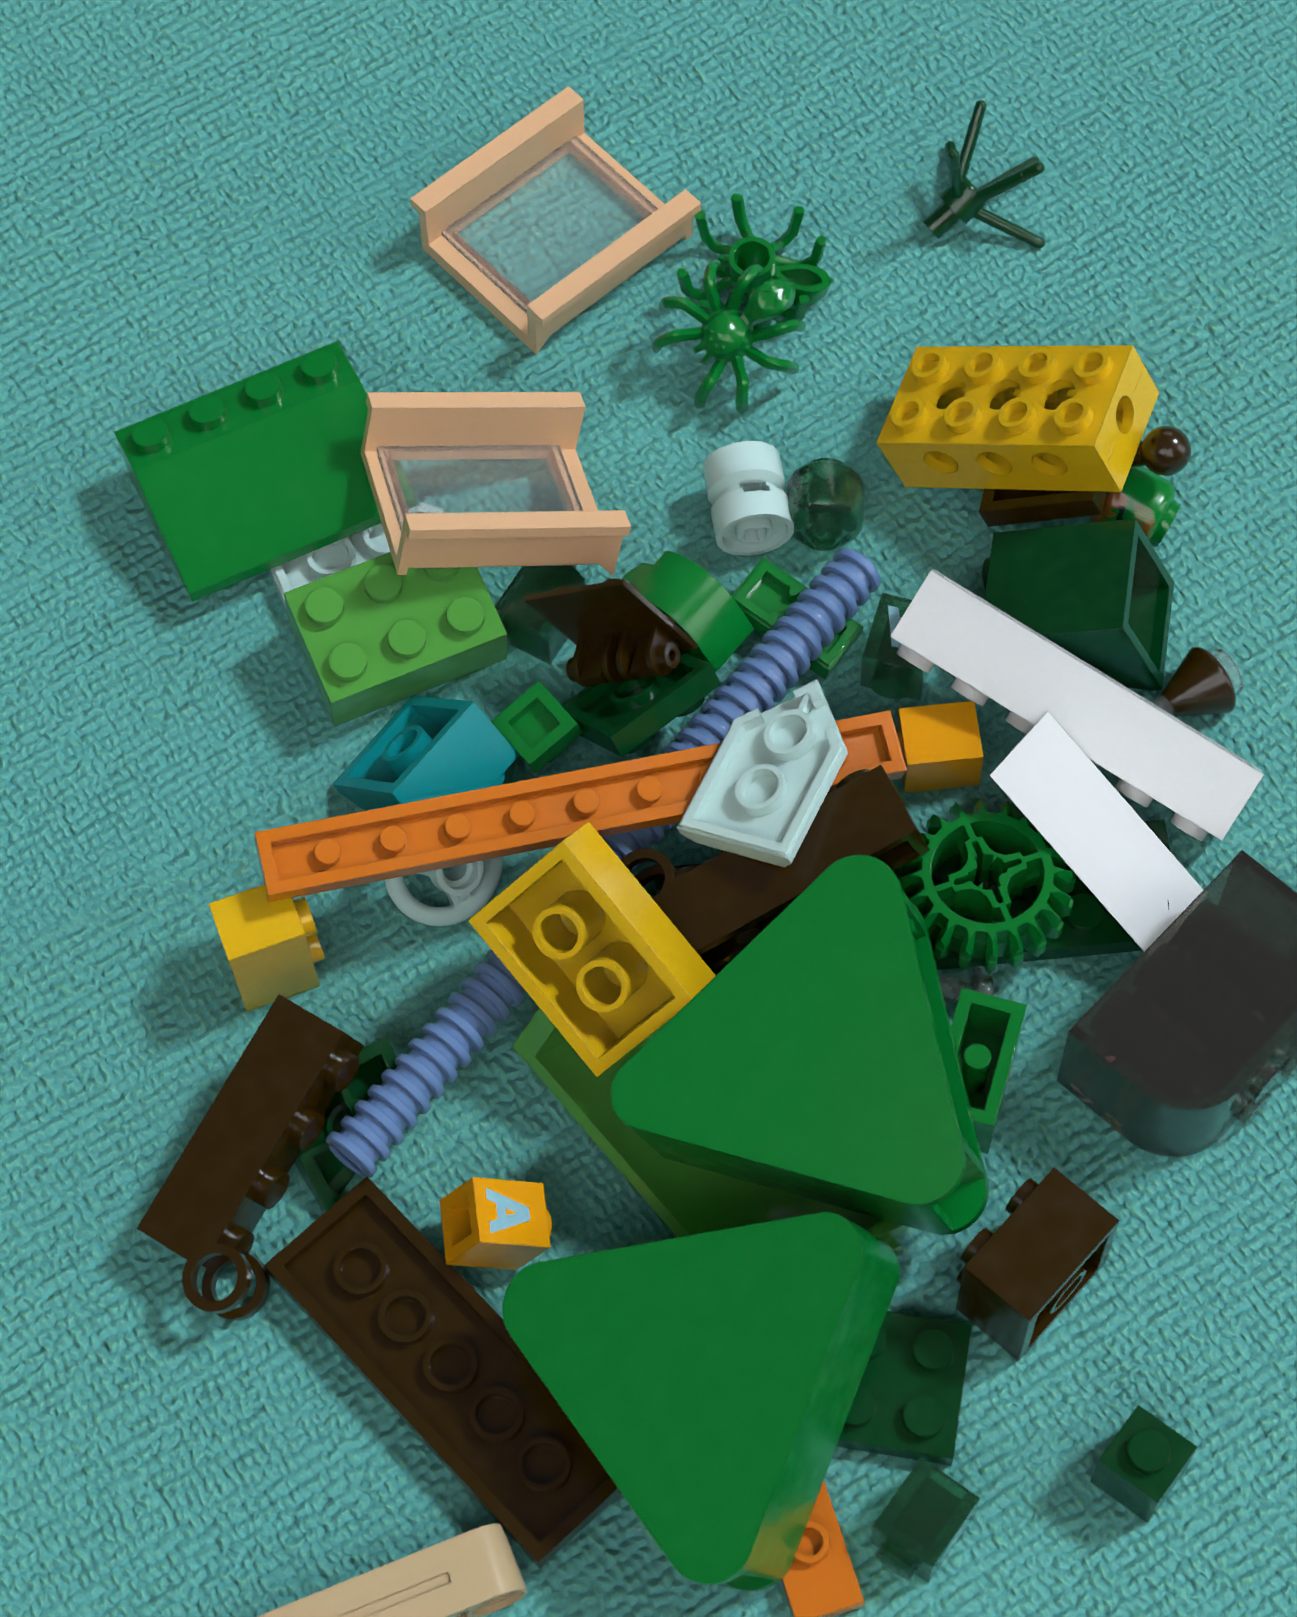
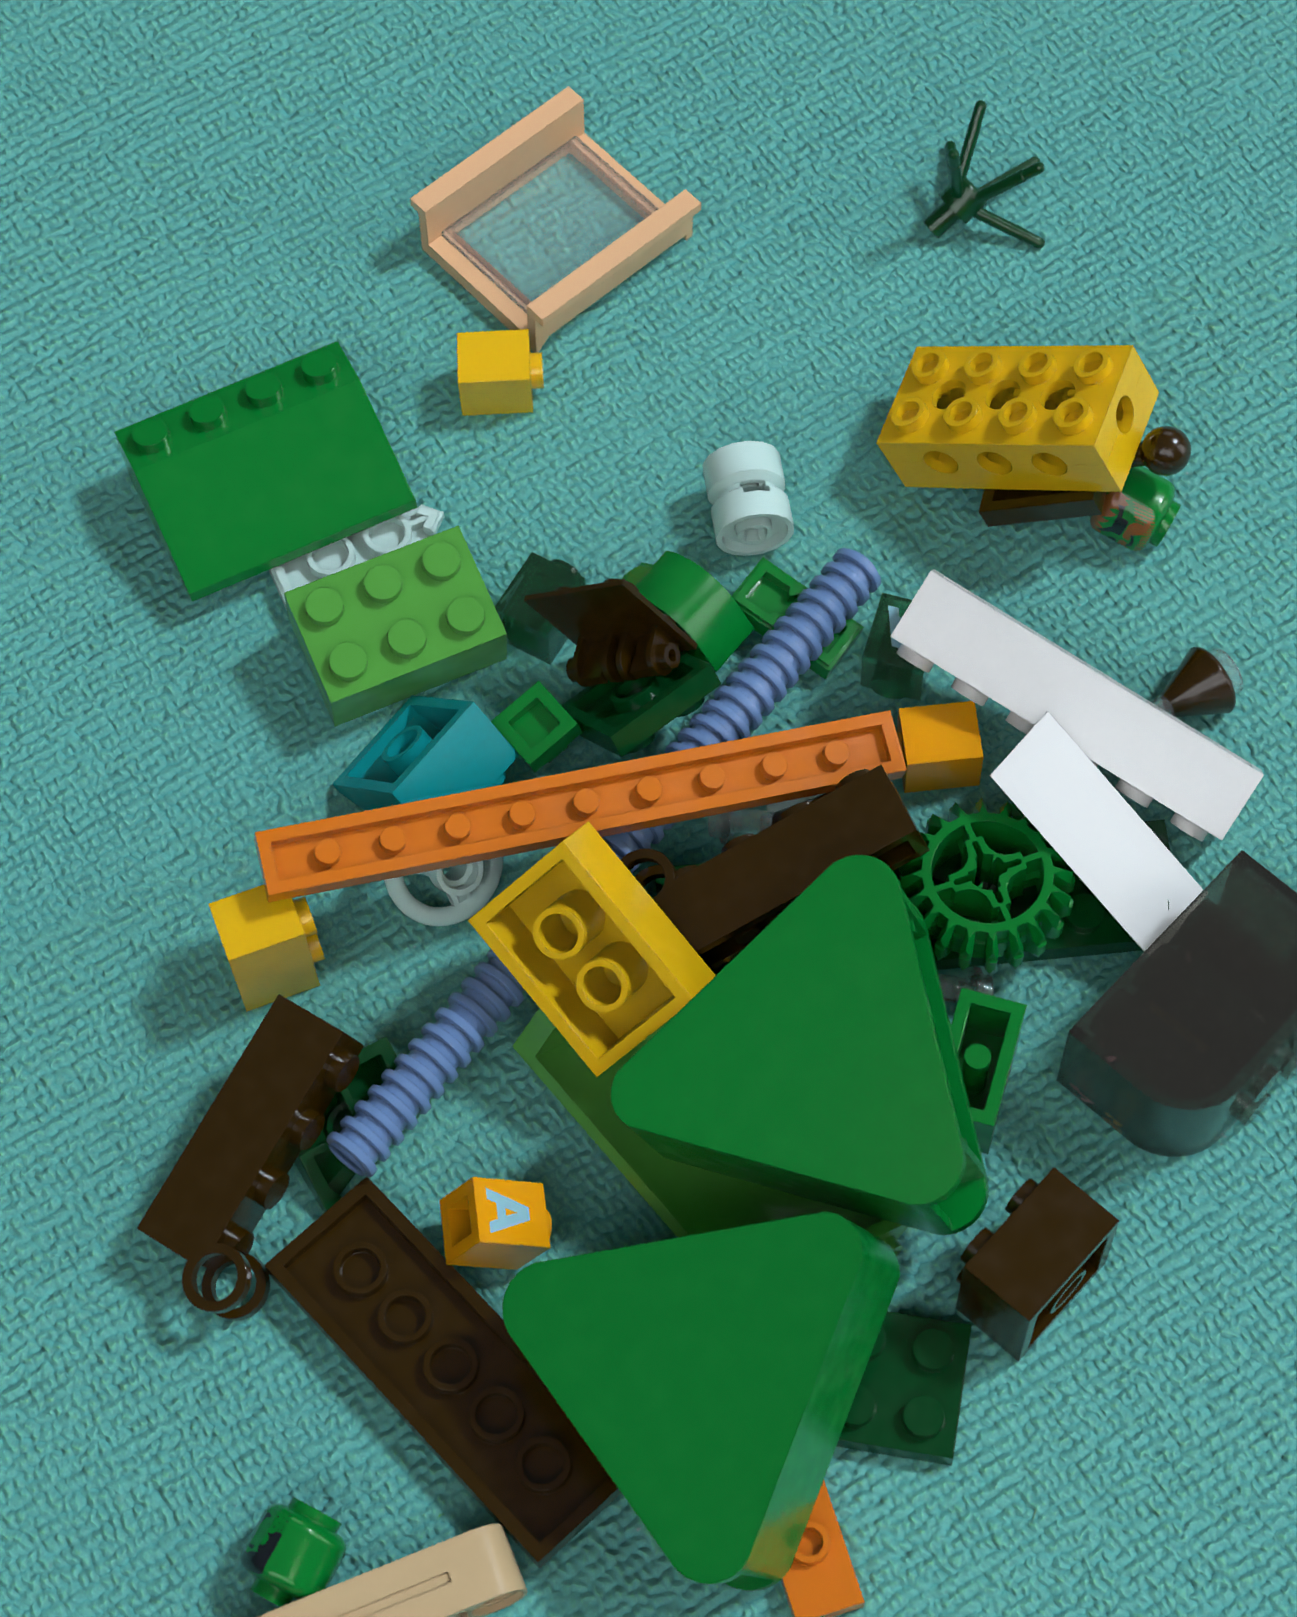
(293, 1552): none -> green head
(485, 481): light nougat piece -> none
(497, 372): none -> yellow brick
(730, 333): green animal -> none
(768, 779): light aqua tile -> none
(809, 281): green animal -> none
(825, 503): clear green head -> none
(923, 1522): clear green brick -> none
(1090, 592): dark green slope -> none
(1143, 1463): dark green brick -> none

